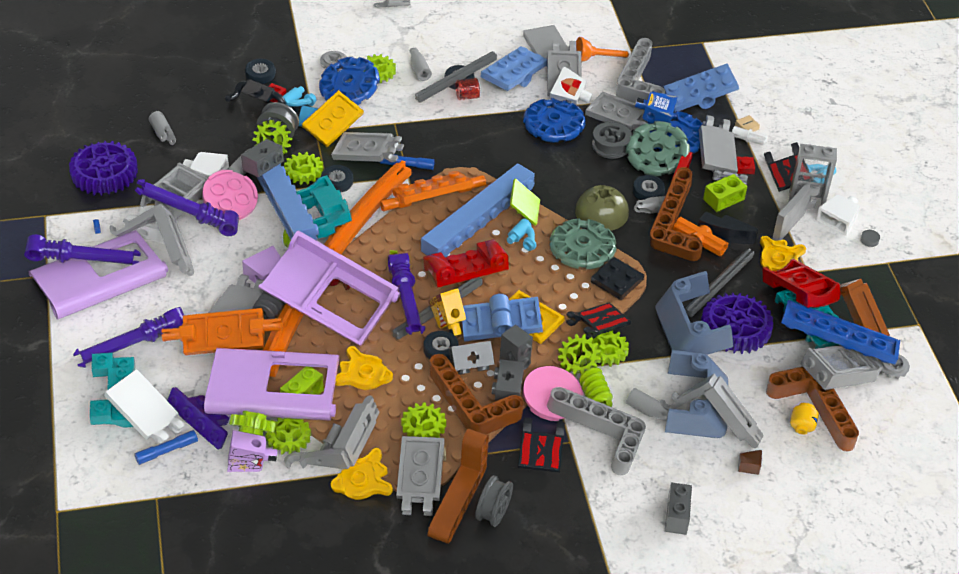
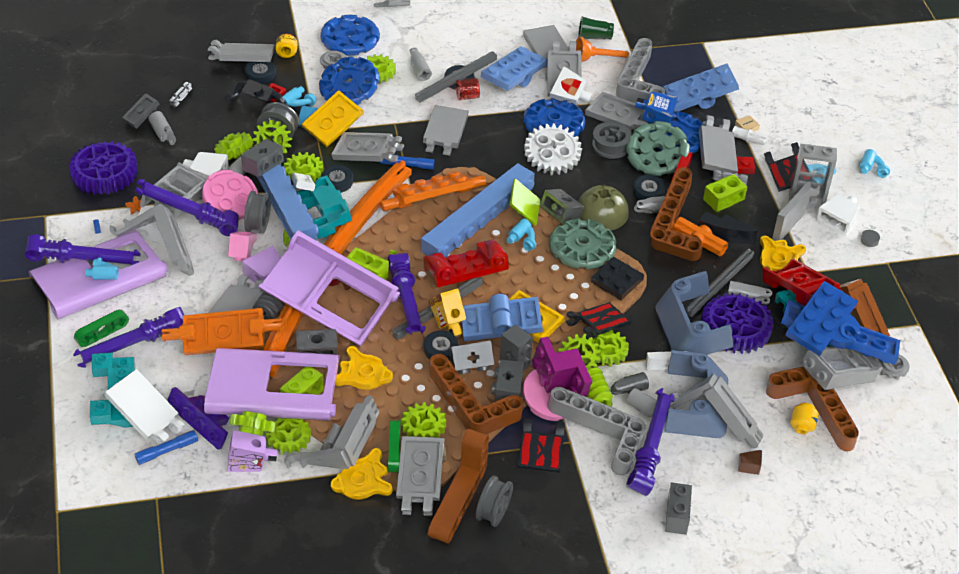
(89, 333): none -> green beam
(102, 271): none -> medium azure plant
(135, 205): none -> orange plant
(140, 111): none -> dark grey plate
(180, 94): none -> axle
(234, 145): none -> lime gear
(241, 52): none -> light grey tile
(241, 245): none -> bright pink arch
(257, 212): none -> dark grey wheel
(286, 45): none -> yellow head
(303, 181): none -> white tile
(317, 341): none -> flat silver brick
(337, 30): none -> blue plate
(370, 262): none -> lime brick
(394, 446): none -> green beam
(445, 128): none -> light grey tile
(557, 145): none -> white gear
(561, 205): none -> flat silver brick
(561, 369): none -> magenta bracket
(595, 29): none -> dark green plant
(630, 382): none -> dark grey hinge
(647, 457): none -> dark purple piece
(657, 361): none -> white tile
(752, 291): none -> light grey piece
(825, 321): none -> blue plate
(871, 157): none -> medium azure plant

